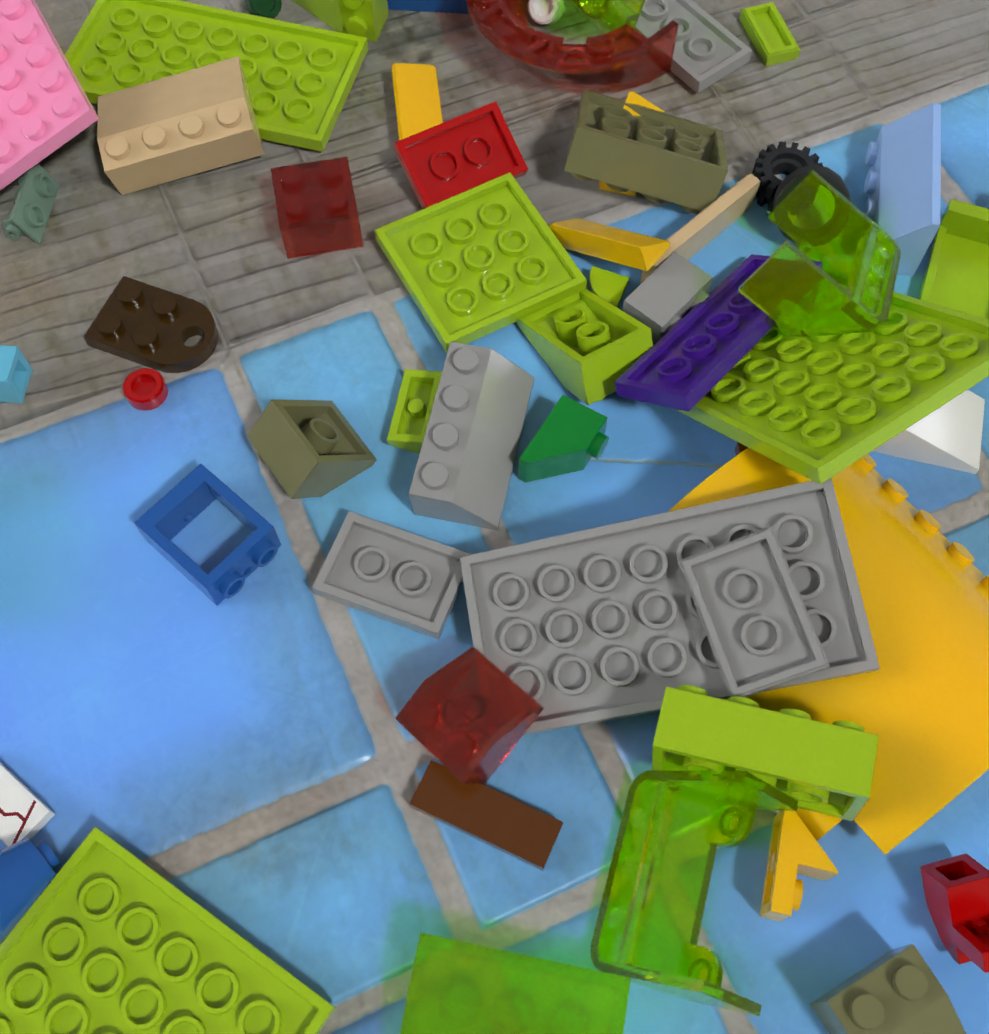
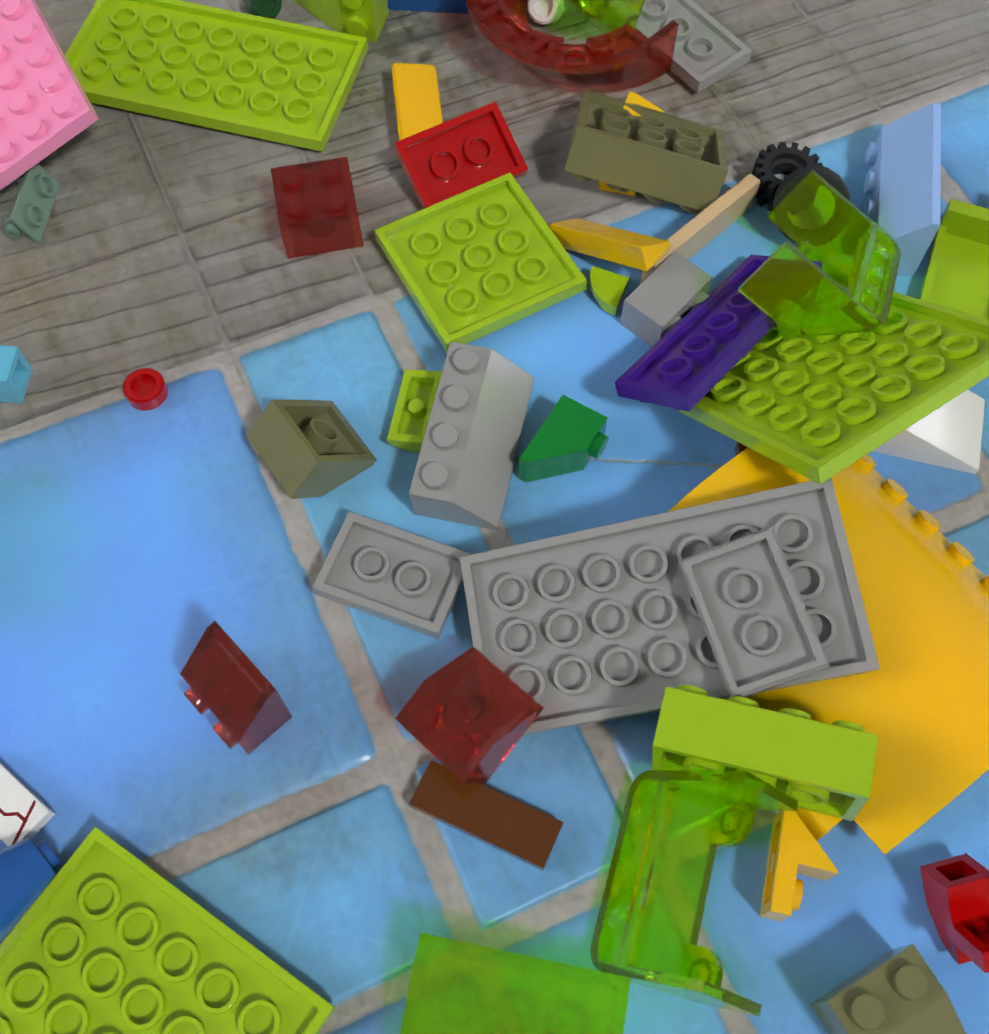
(152, 327): dark brown plate -> none
(177, 126): tan slope -> none
(182, 506): blue window -> none
(233, 690): none -> clear red slope
(586, 342): lime slope -> none
(769, 34): lime tile -> none

